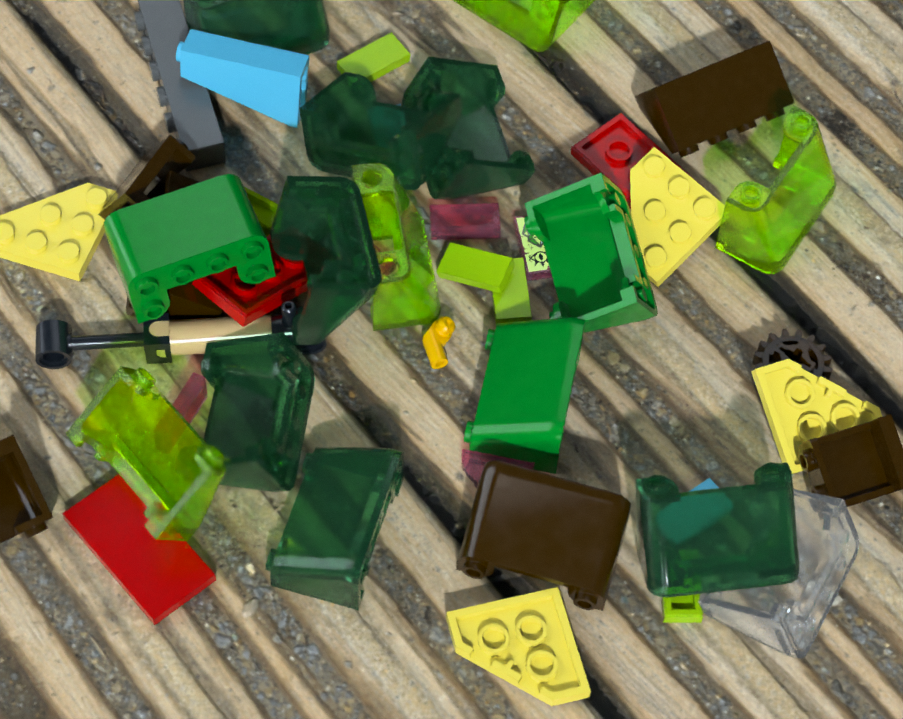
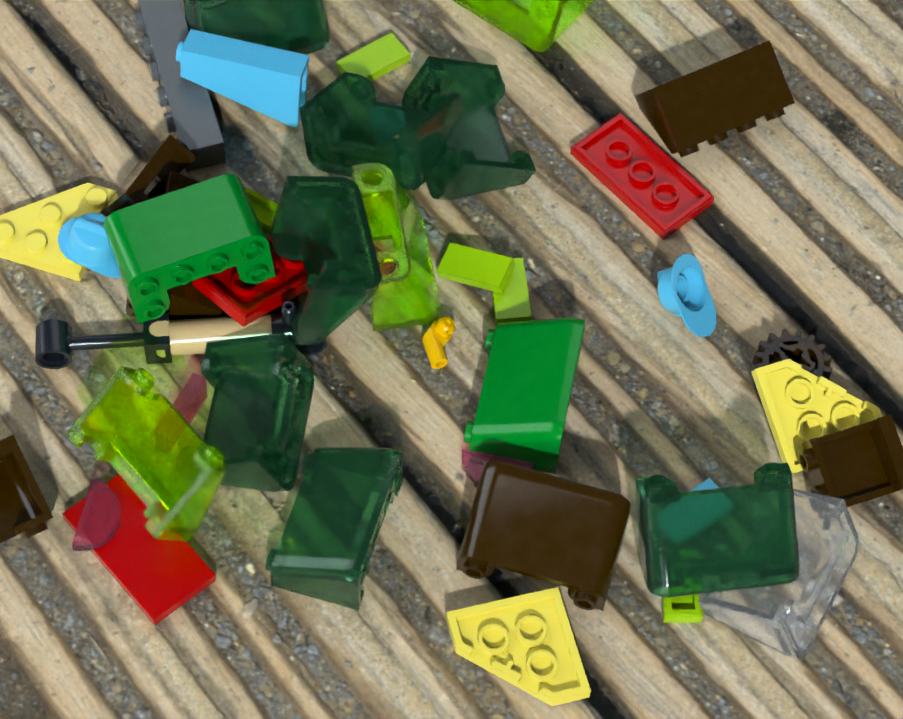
(86, 244): none -> medium azure piece
(98, 519): none -> clear pink tile
(465, 221): clear pink tile -> none
(532, 251): tile -> none
(592, 254): green windscreen -> none
(669, 214): light yellow plate -> none
(686, 295): none -> medium azure piece
(770, 223): clear neon green windscreen -> none

